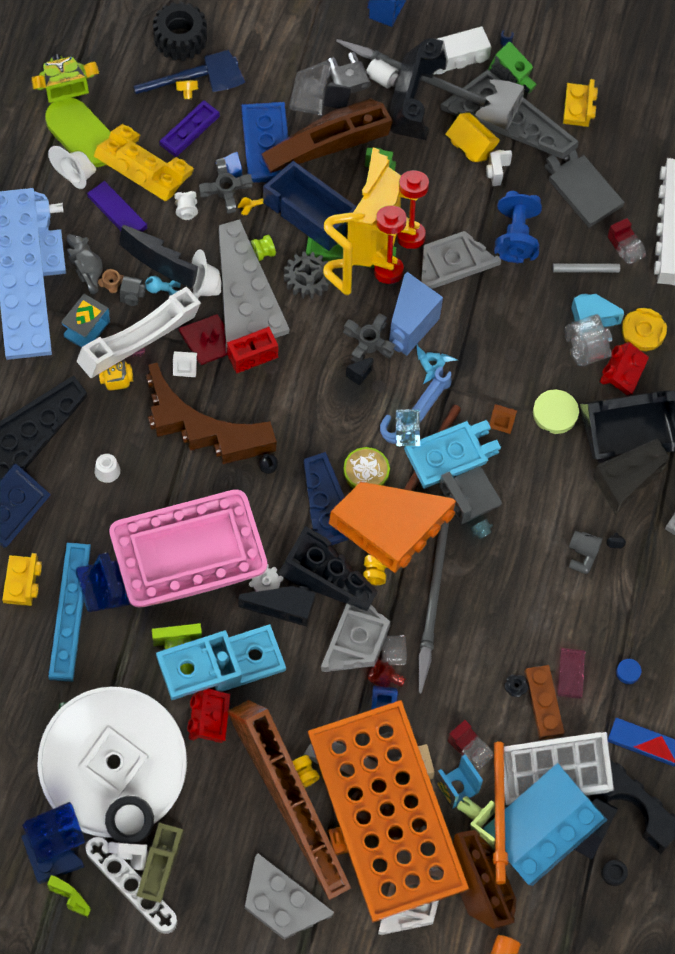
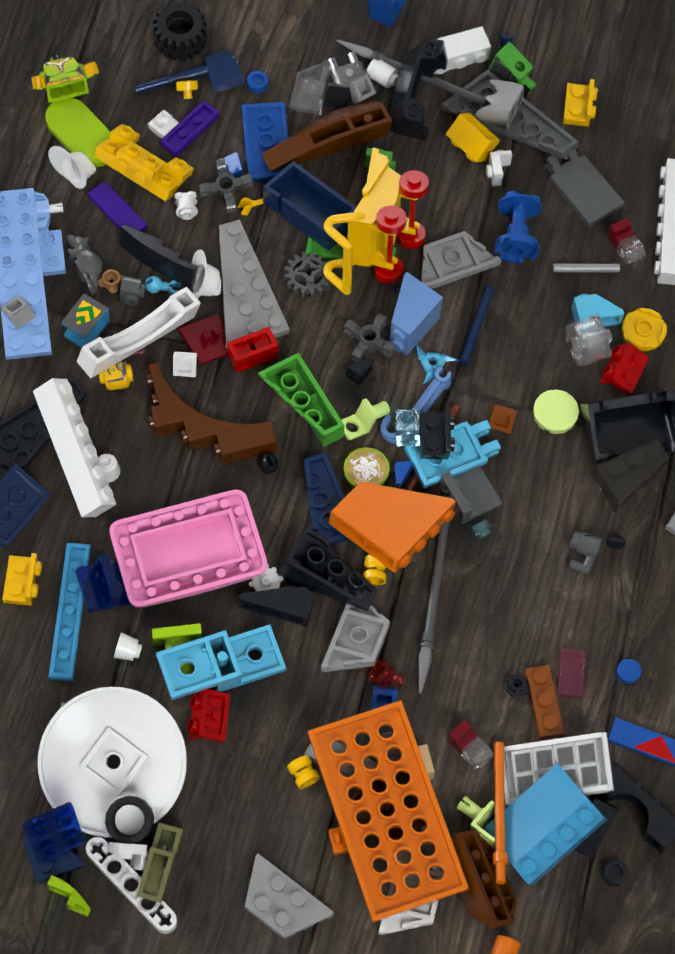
(18, 312): none -> light grey slope
(74, 447): none -> white brick
(127, 648): none -> white hat
(162, 124): none -> white tile
(257, 81): none -> blue tile
(263, 247): lime wheel -> none
(279, 774): dark orange slope -> none
(302, 392): none -> bright green wedge
(361, 89): none -> light grey slope
(365, 418): none -> yellowish green bracket
(394, 650): clear slope -> none
(401, 473): none -> blue slope
(436, 435): none -> black bracket
(464, 773): dark azure piece -> none
(476, 325): none -> dark blue bar

